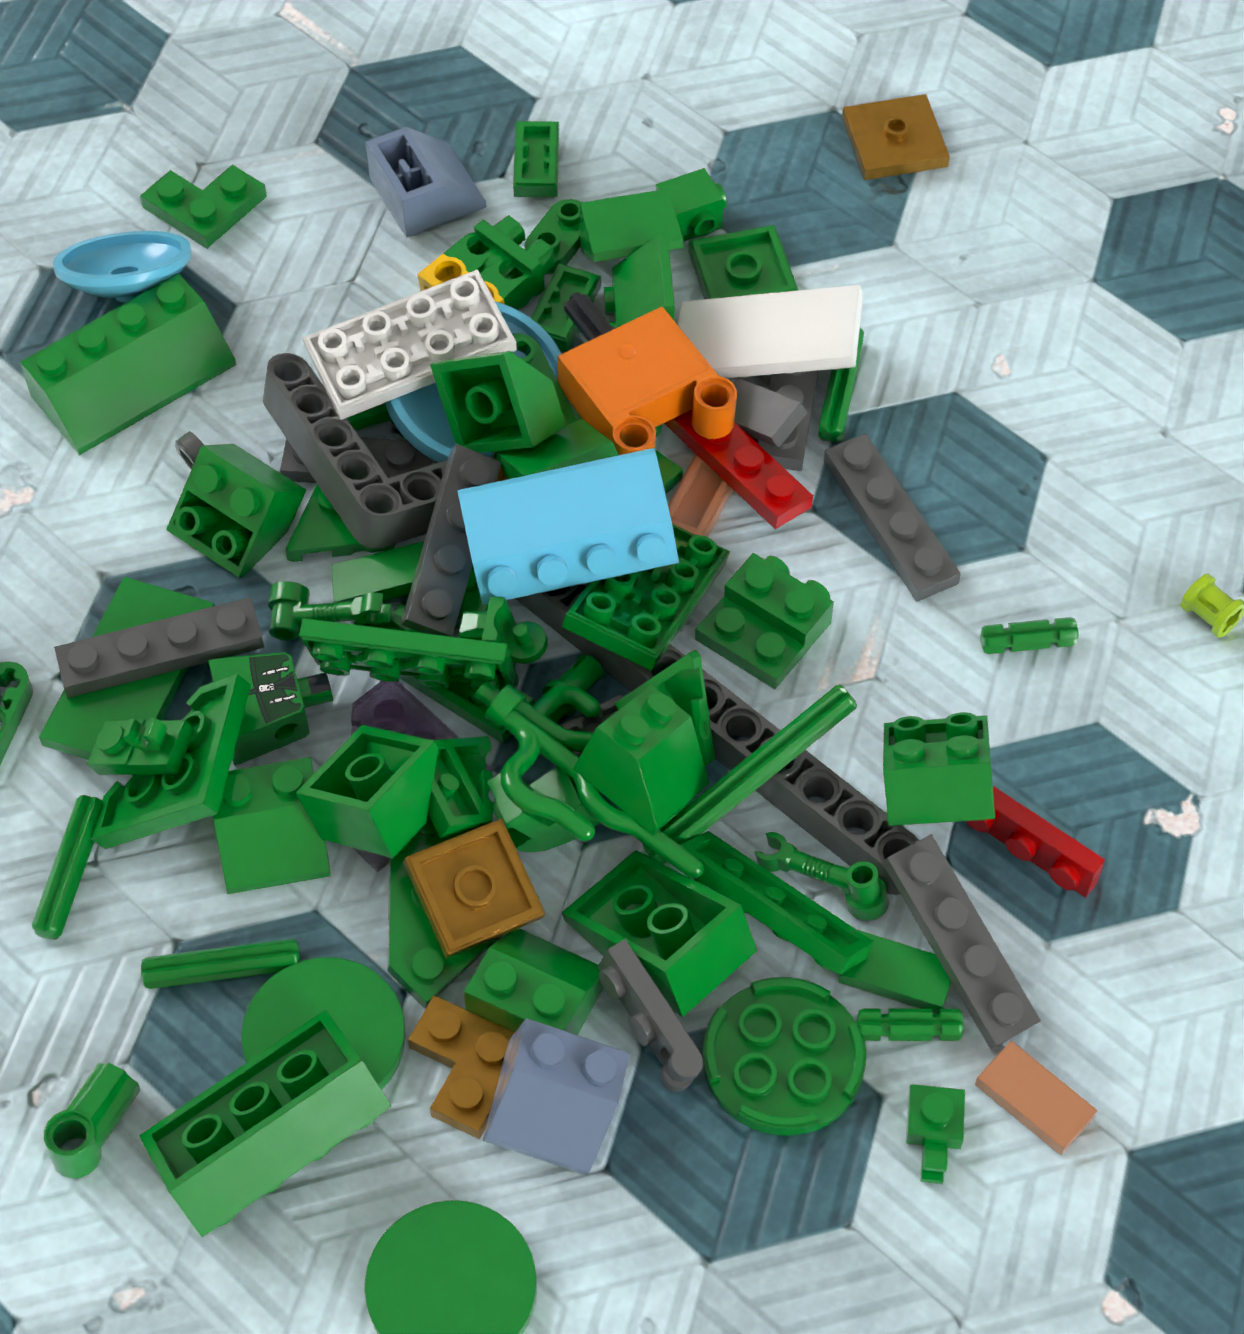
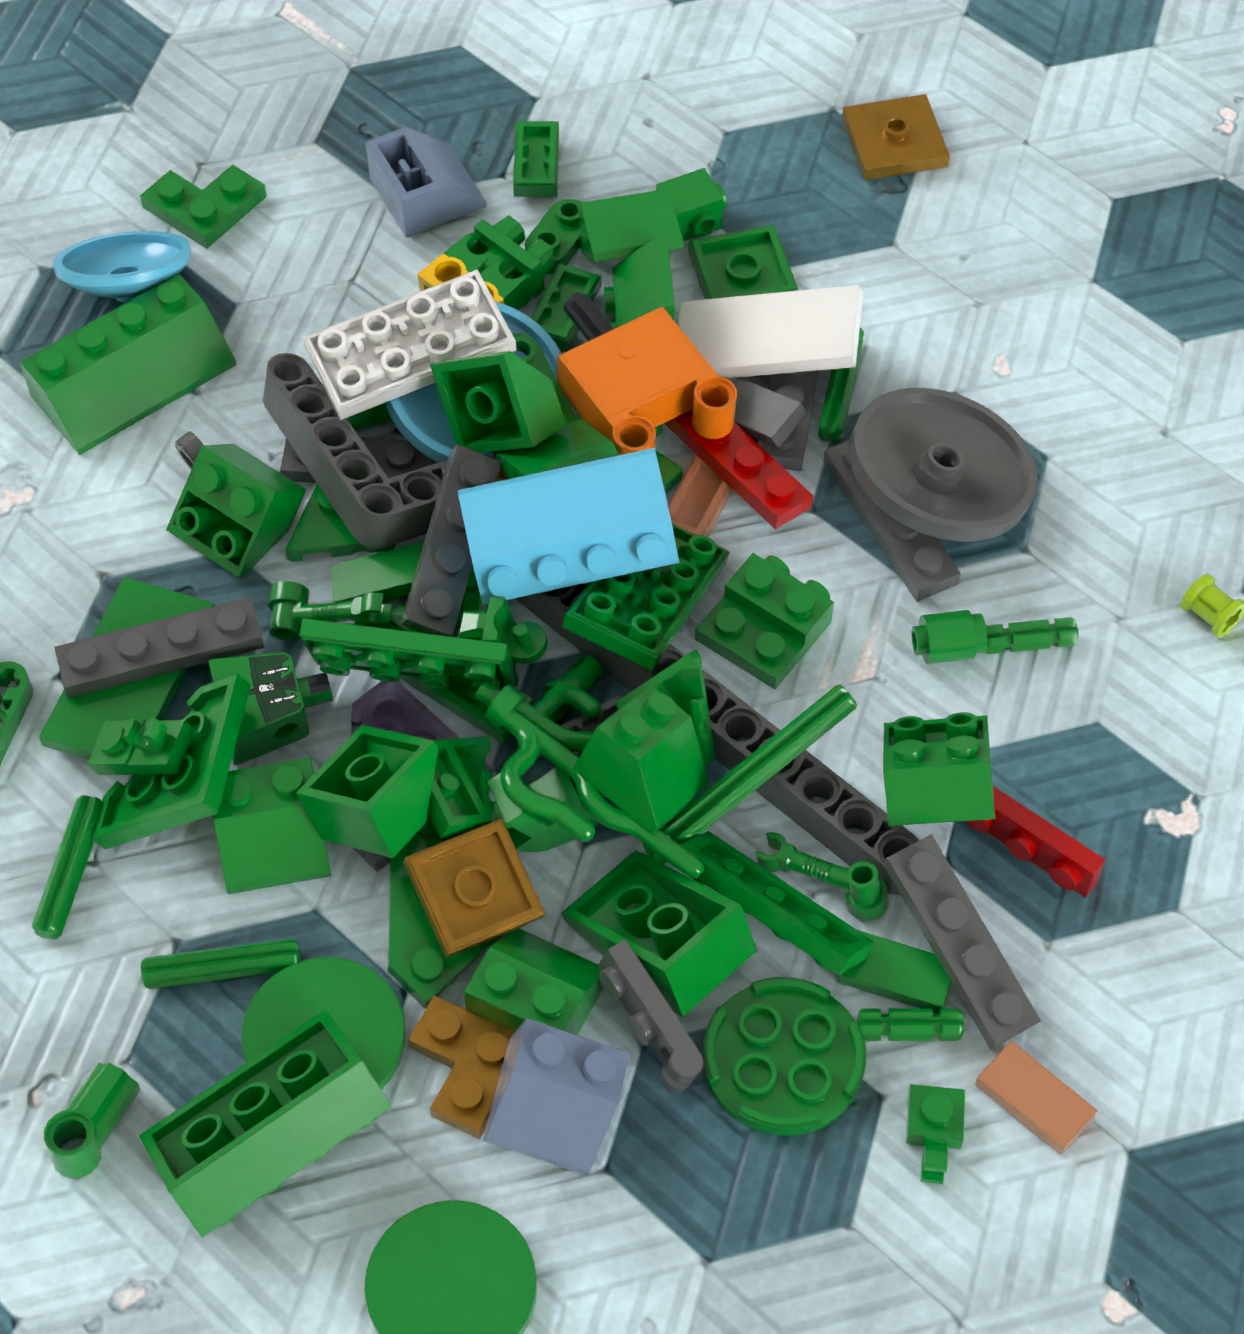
(942, 464): none -> dark grey dish
(949, 636): none -> green brick

